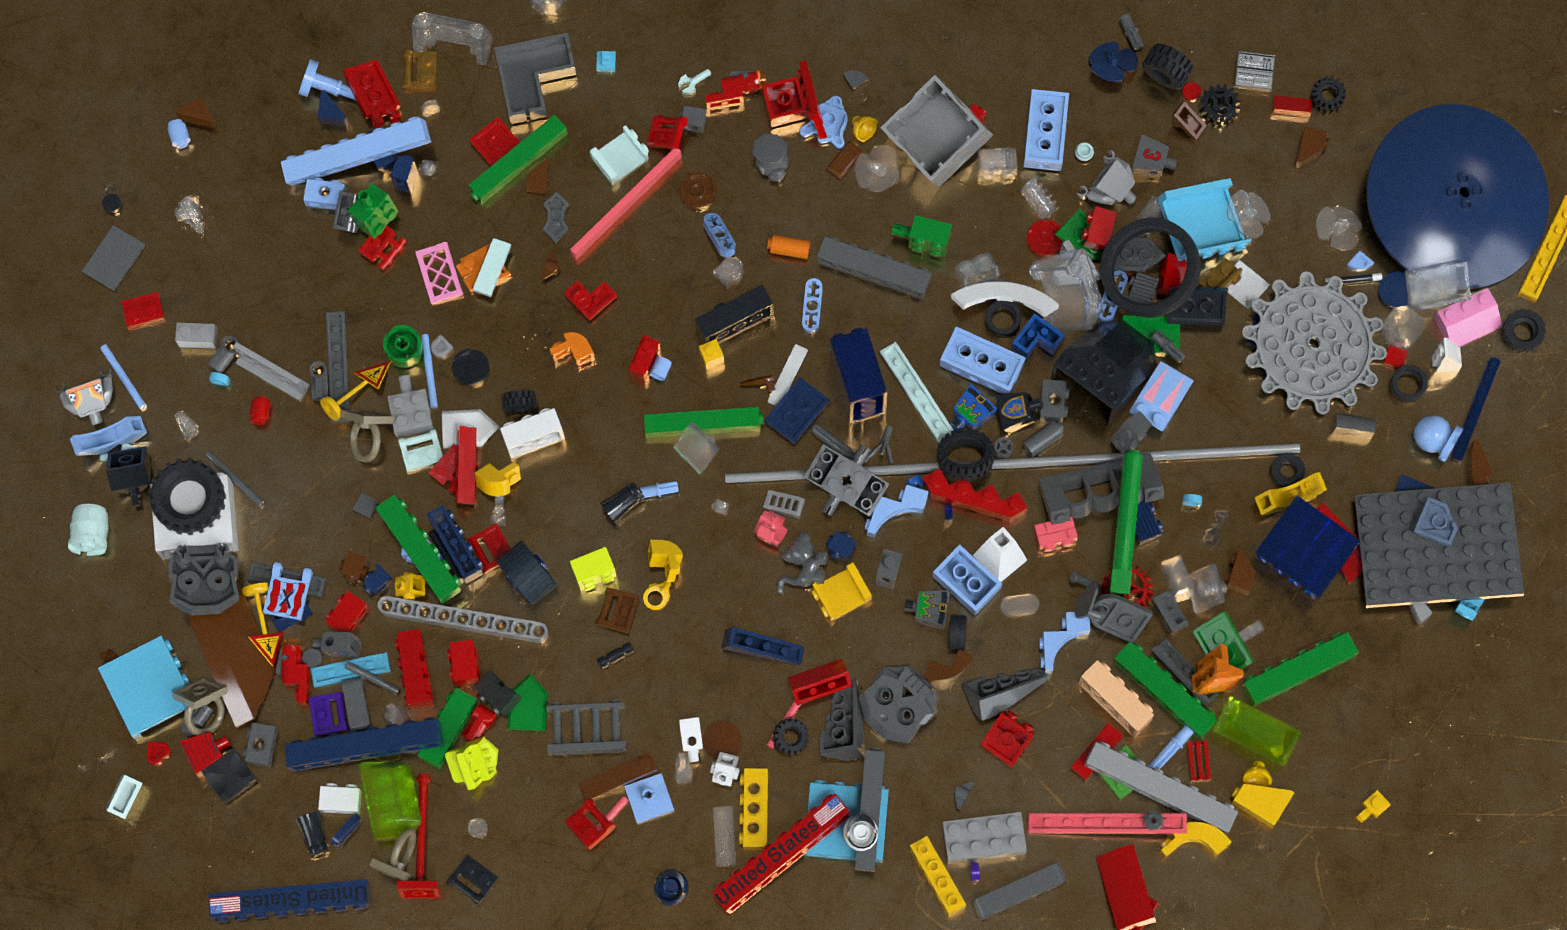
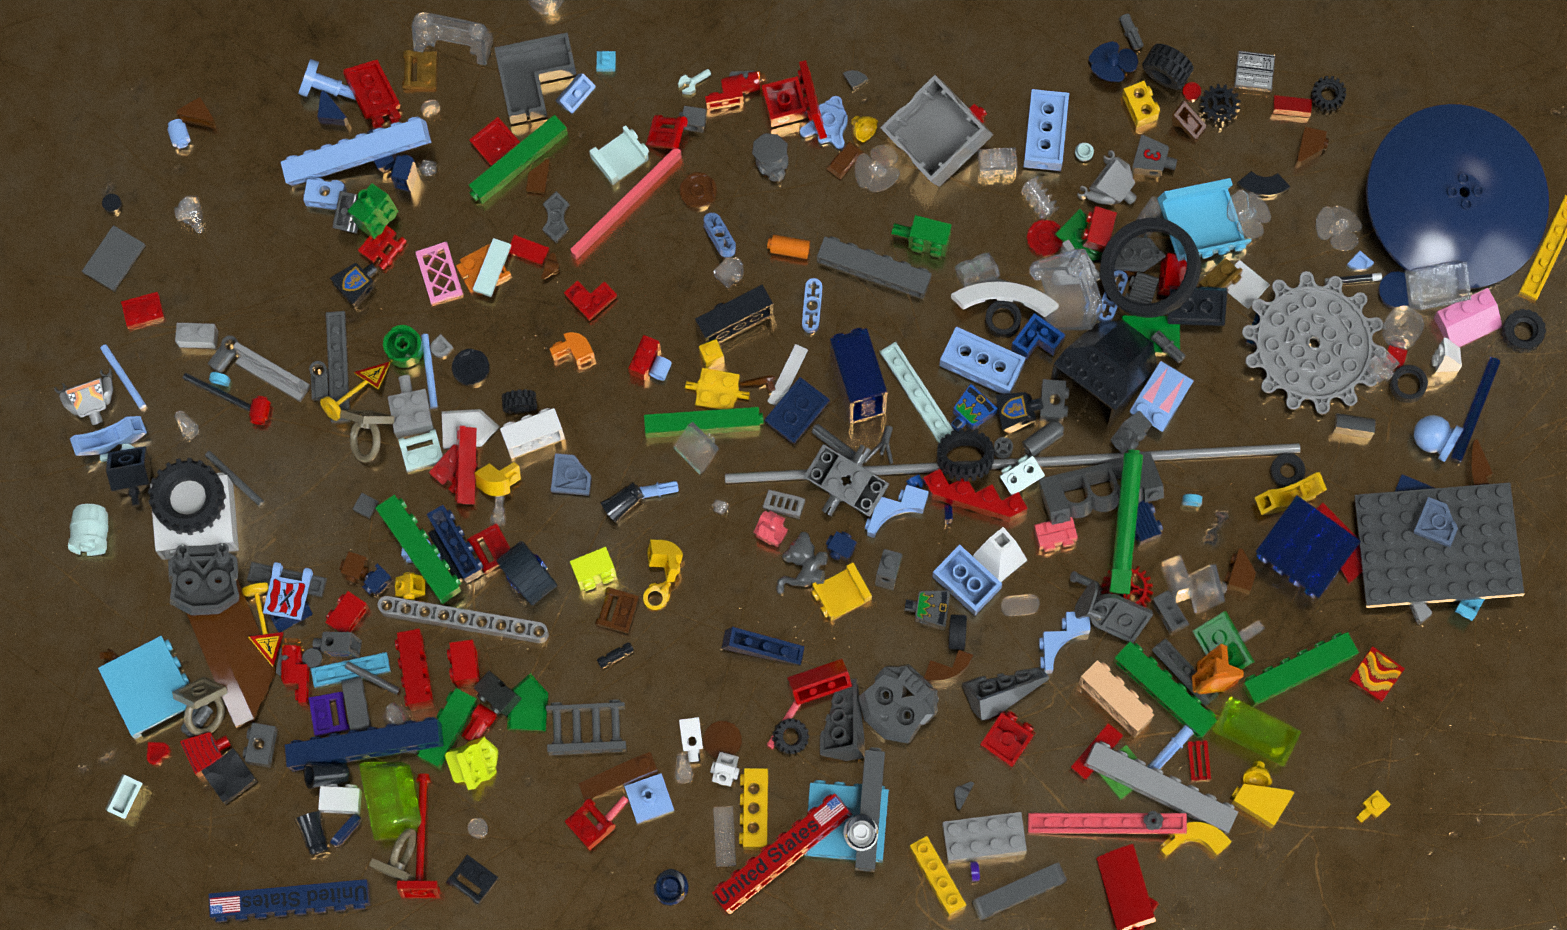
(216, 391): none -> black bar
(325, 774): none -> black plant
(355, 283): none -> black torso
(528, 250): none -> red tile
(570, 476): none -> sand blue plate
(575, 93): none -> light blue slope
(717, 389): none -> yellow plate
(1021, 475): none -> light aqua brick
(1136, 104): none -> yellow brick
(1263, 186): none -> black tile
(1377, 673): none -> slope
(1382, 367): none -> clear brick

